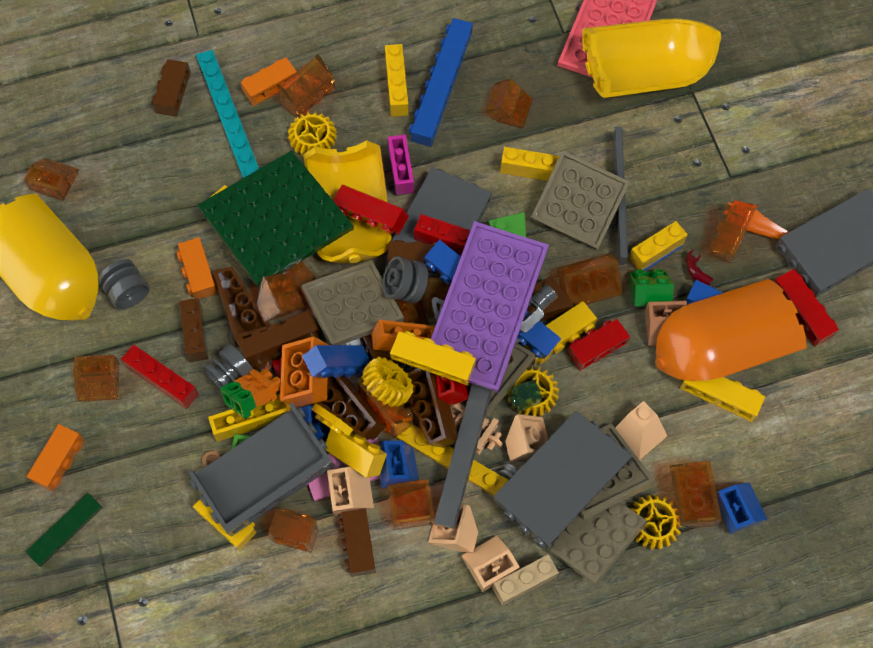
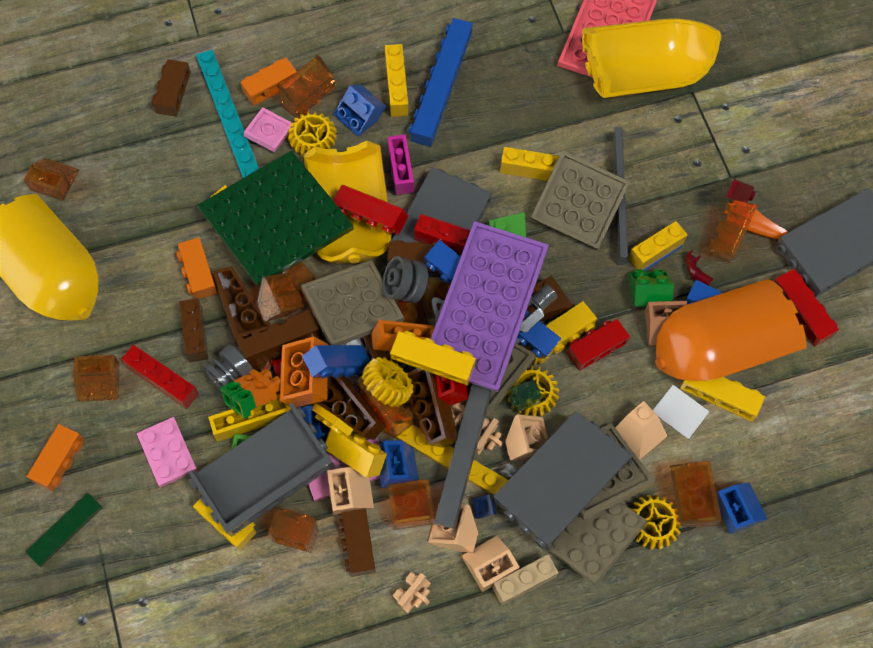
(123, 284): dark grey wheel -> none
(166, 452): none -> bright pink plate
(210, 457): medium nougat tile -> none
(268, 129): none -> bright pink plate
(359, 109): none -> blue slope
(415, 594): none -> light nougat hips
(484, 506): none -> dark blue plate
(509, 104): clear orange slope -> none
(591, 280): clear orange slope -> none
(680, 411): none -> white sticker
(740, 191): none -> dark red slope

